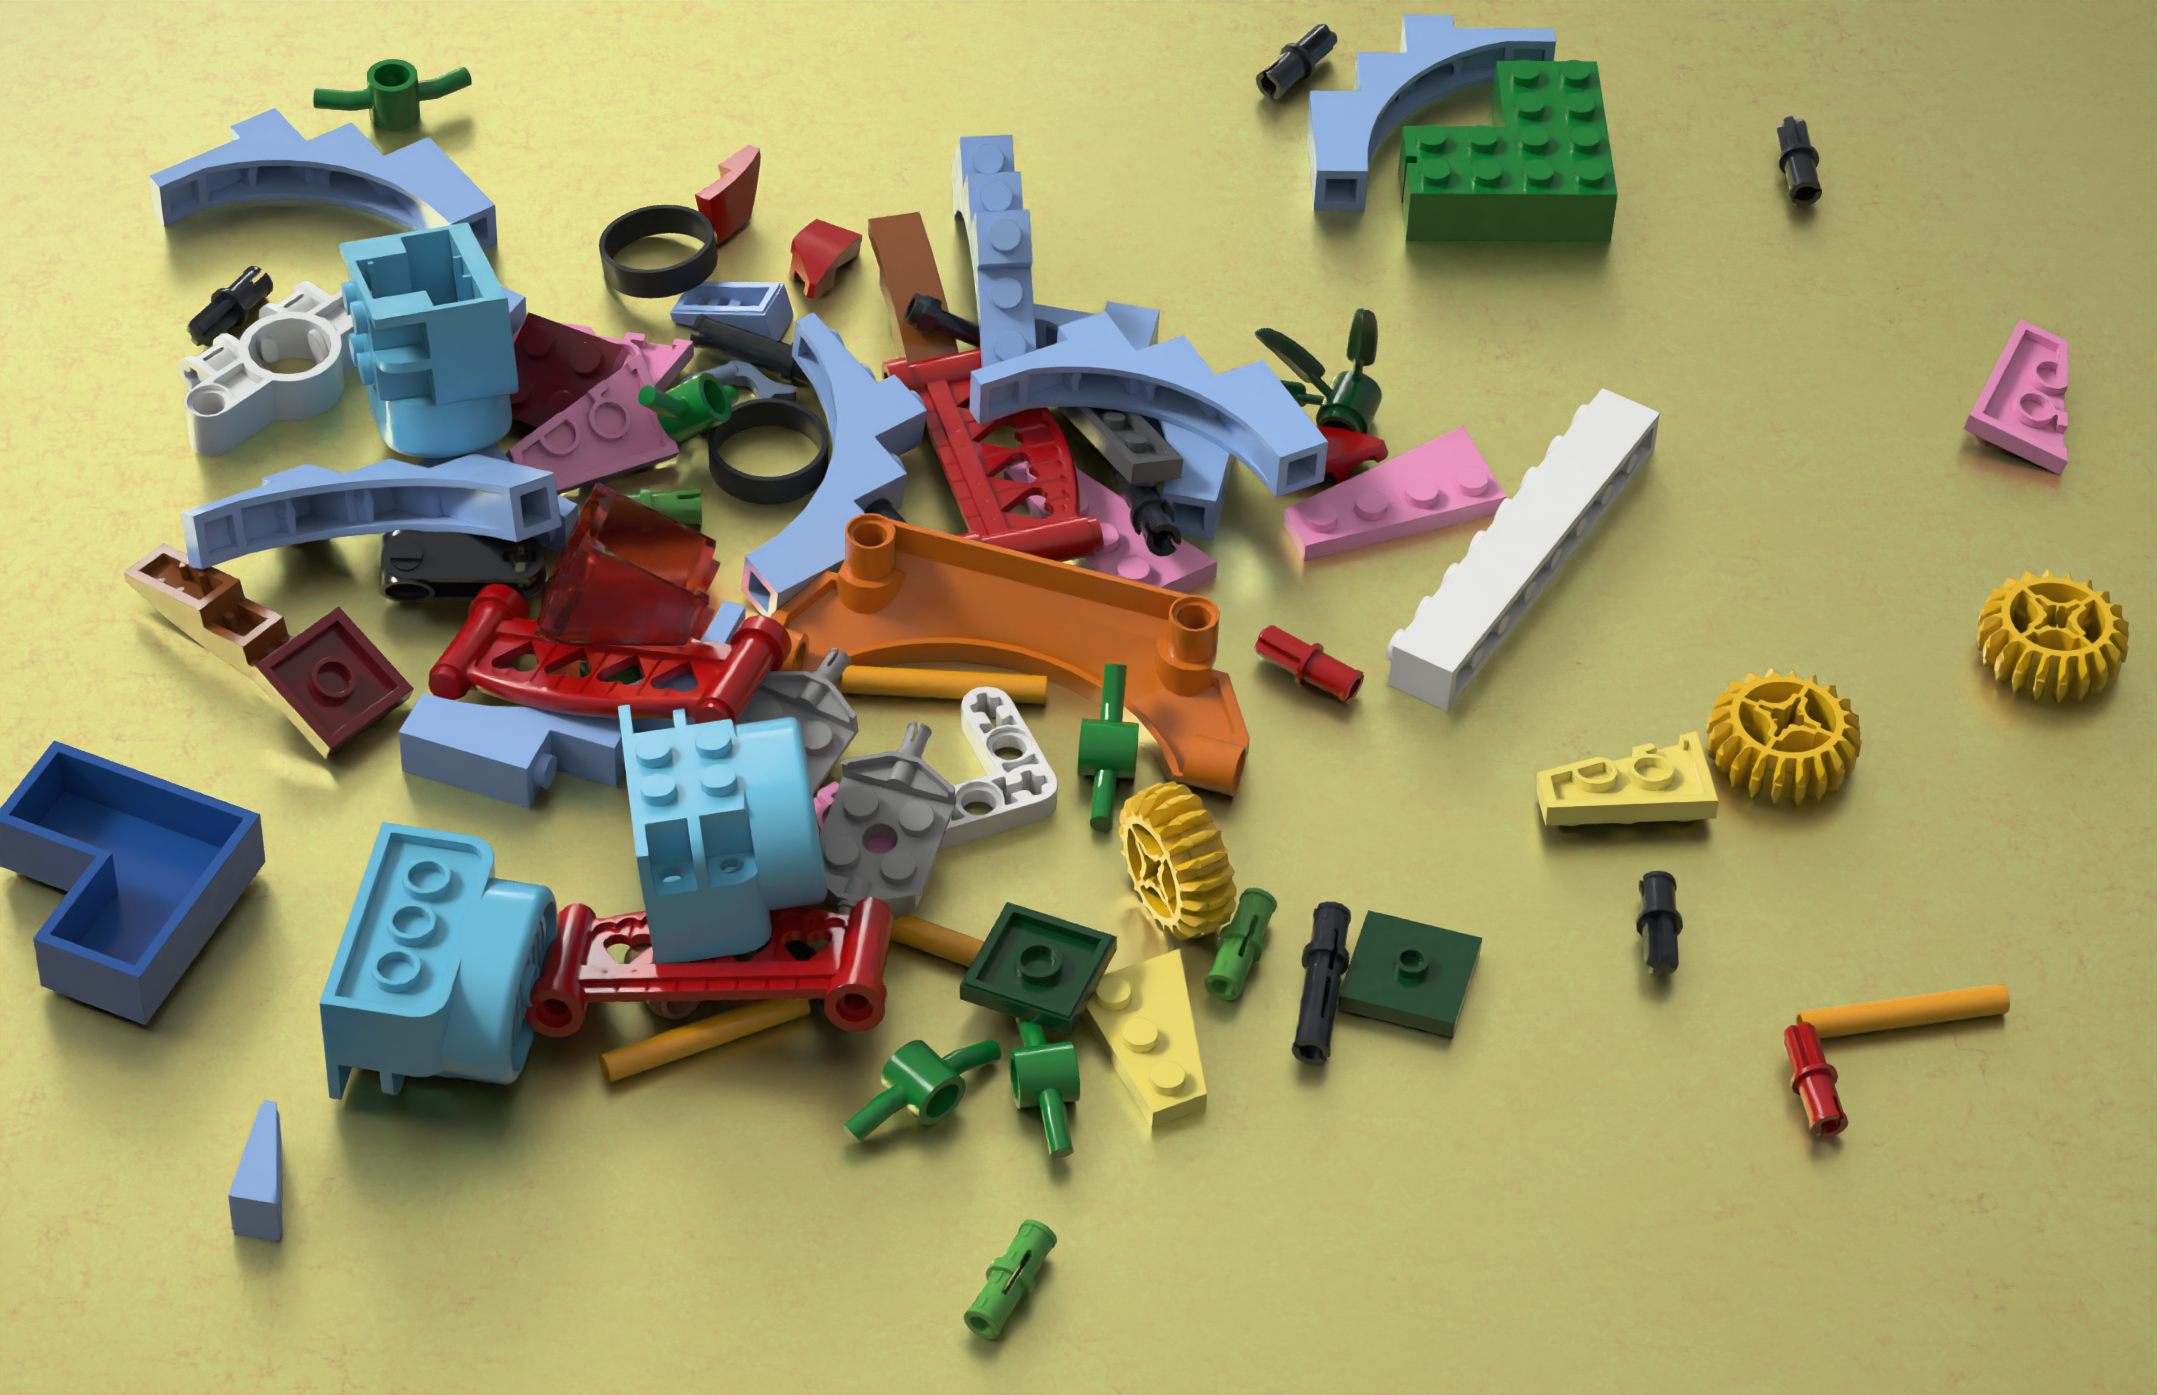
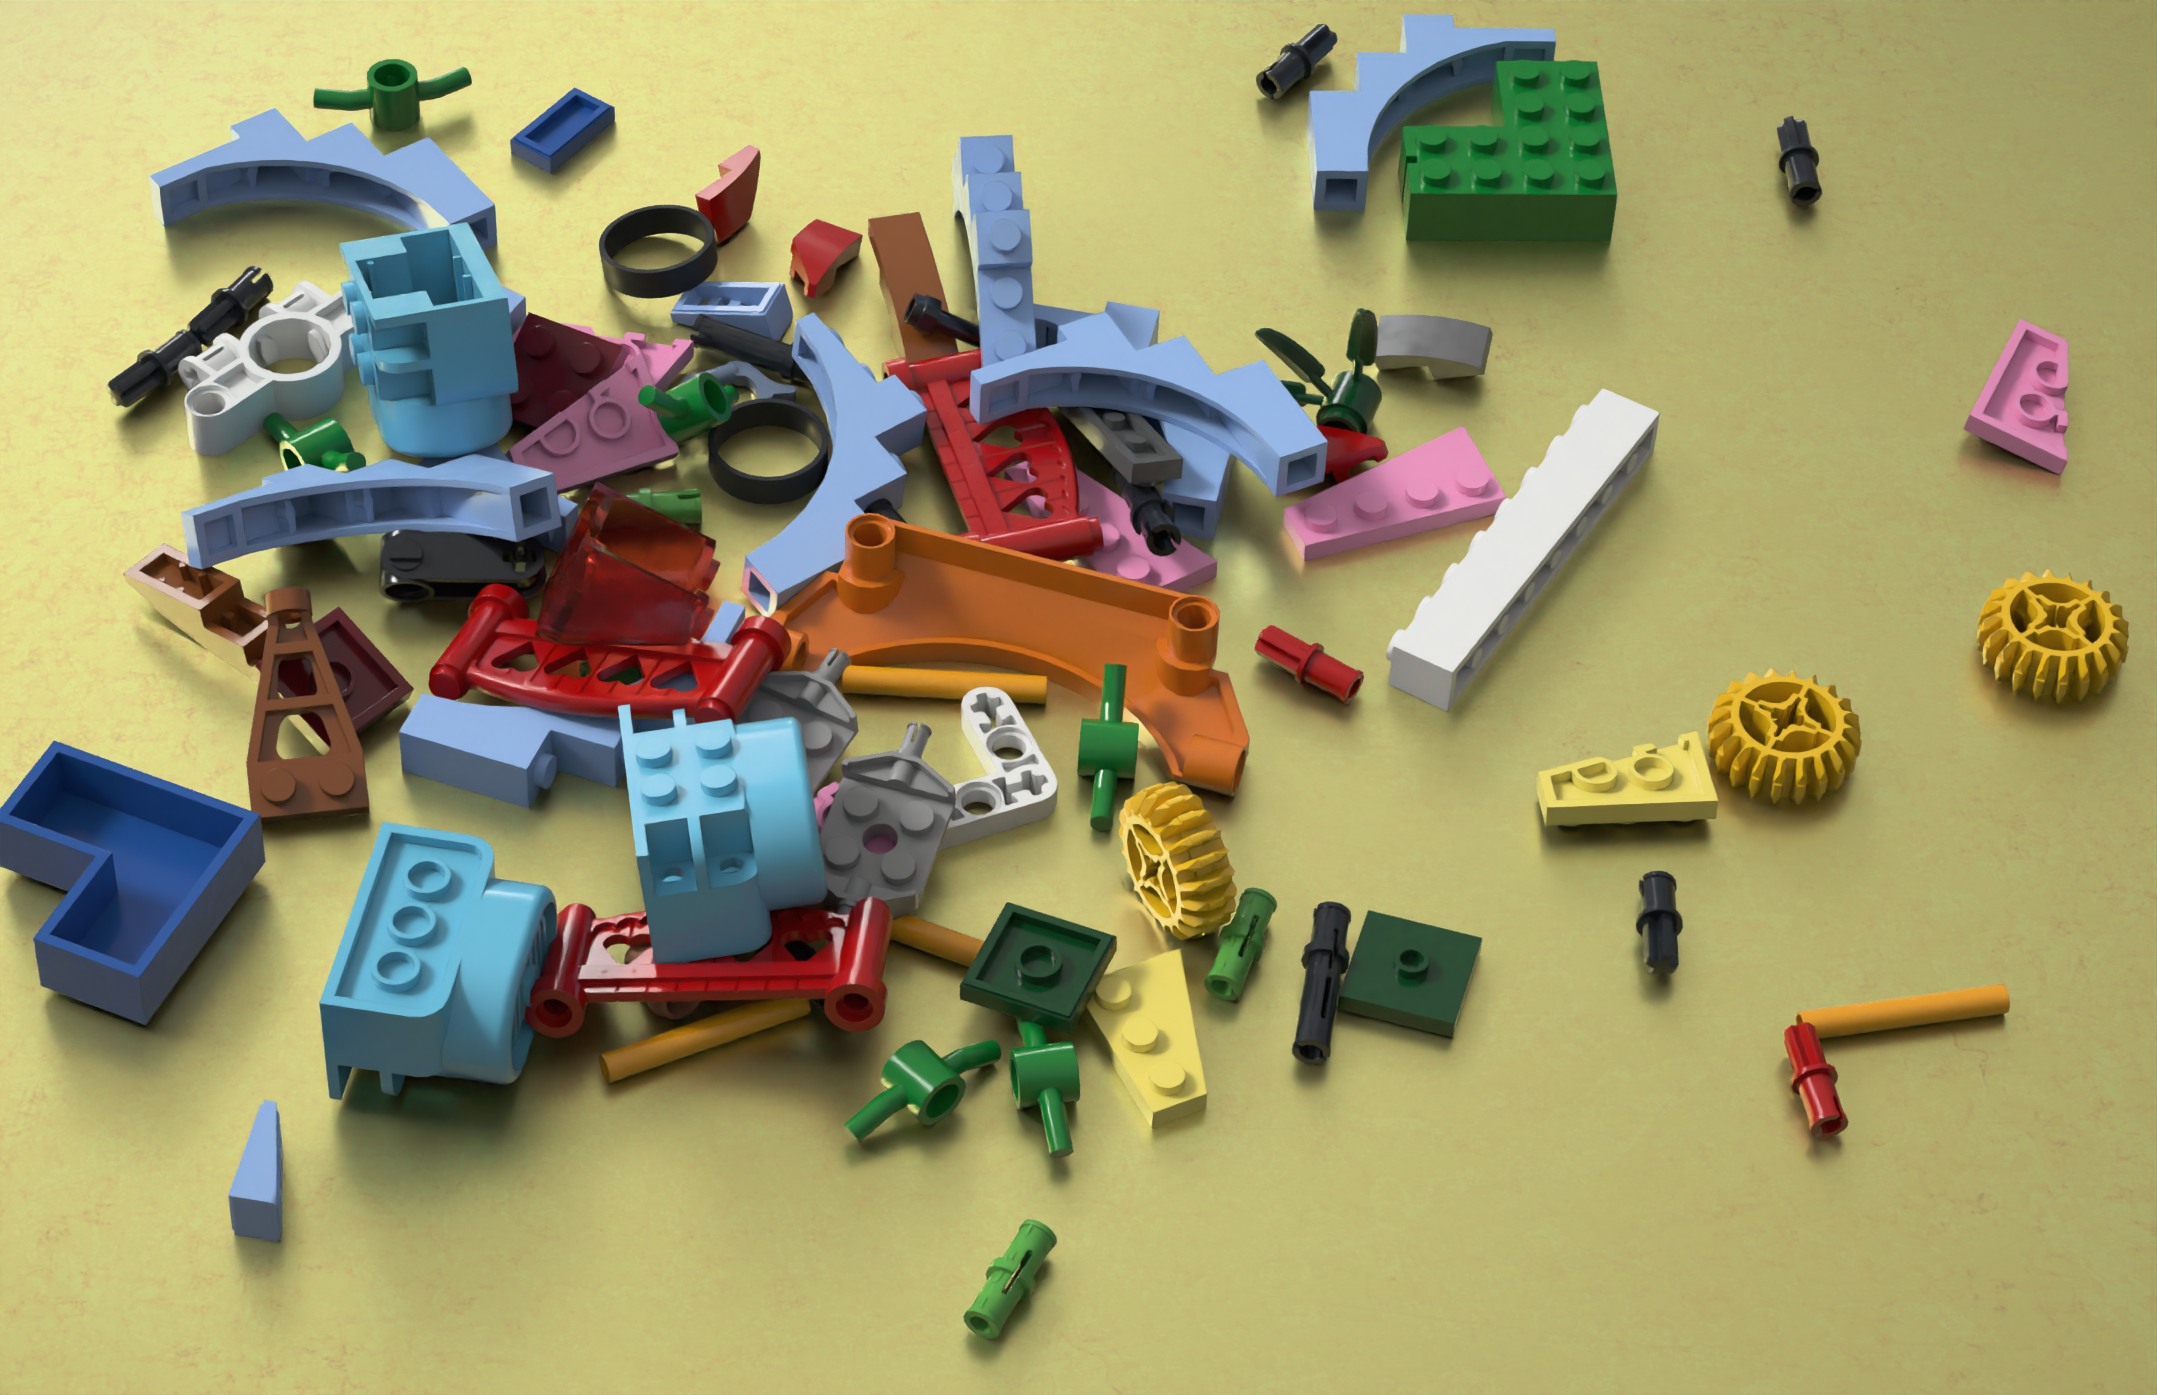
(153, 369): none -> black axle
(305, 785): none -> dark orange plate
(318, 445): none -> green piece
(562, 130): none -> blue tile
(1442, 343): none -> flat silver slope

